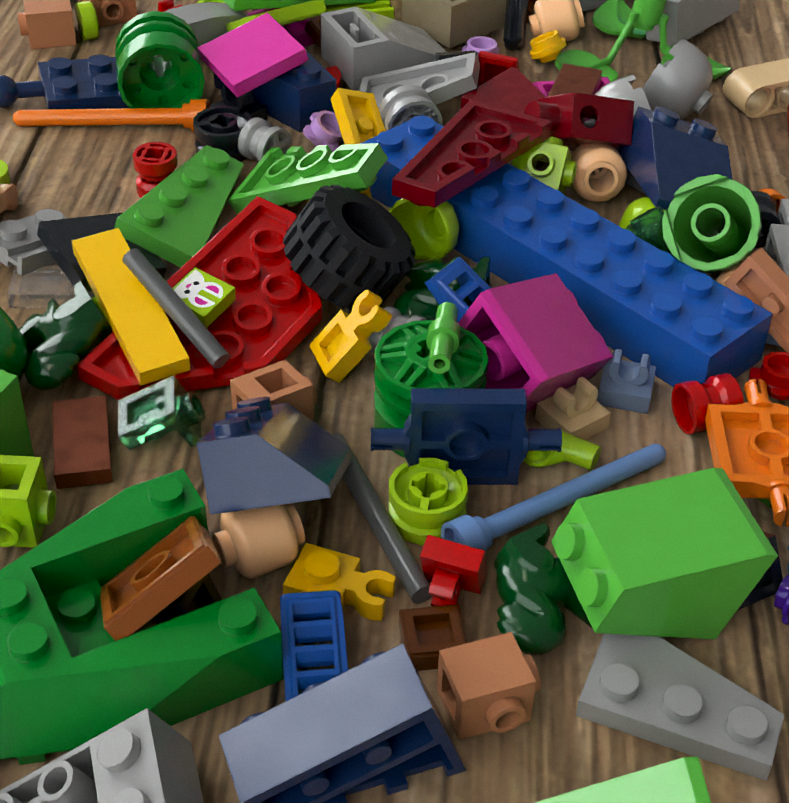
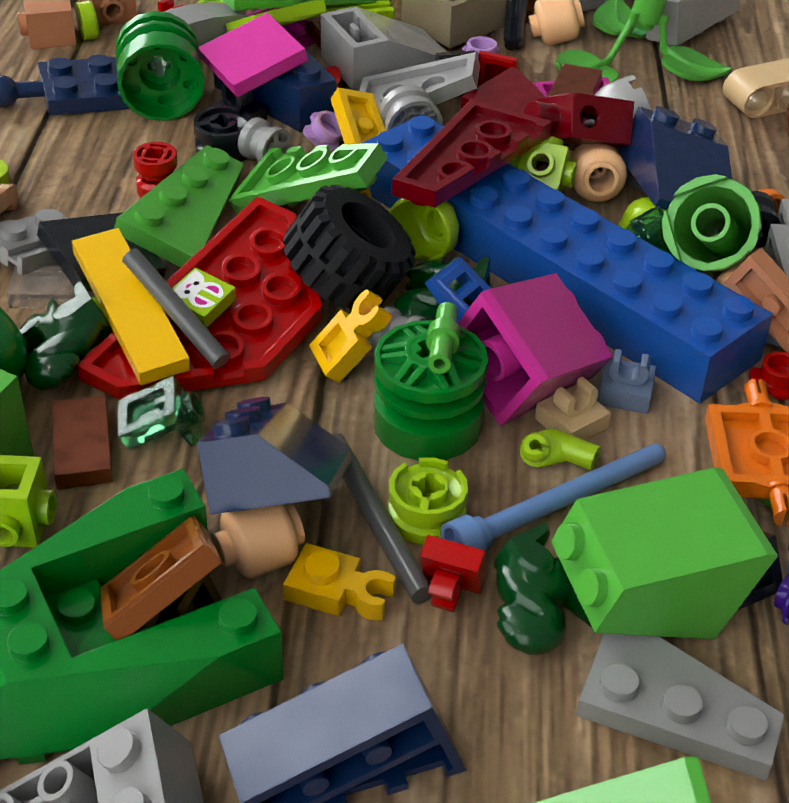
(117, 116): orange piece -> none
(278, 382): nougat brick -> none
(308, 619): blue slope -> none
(430, 630): reddish brown tile -> none
(472, 430): dark blue plate -> none
(487, 685): nougat brick -> none
(547, 46): yellow plate -> none
(681, 82): light grey cylinder -> none
(692, 399): red wheel -> none

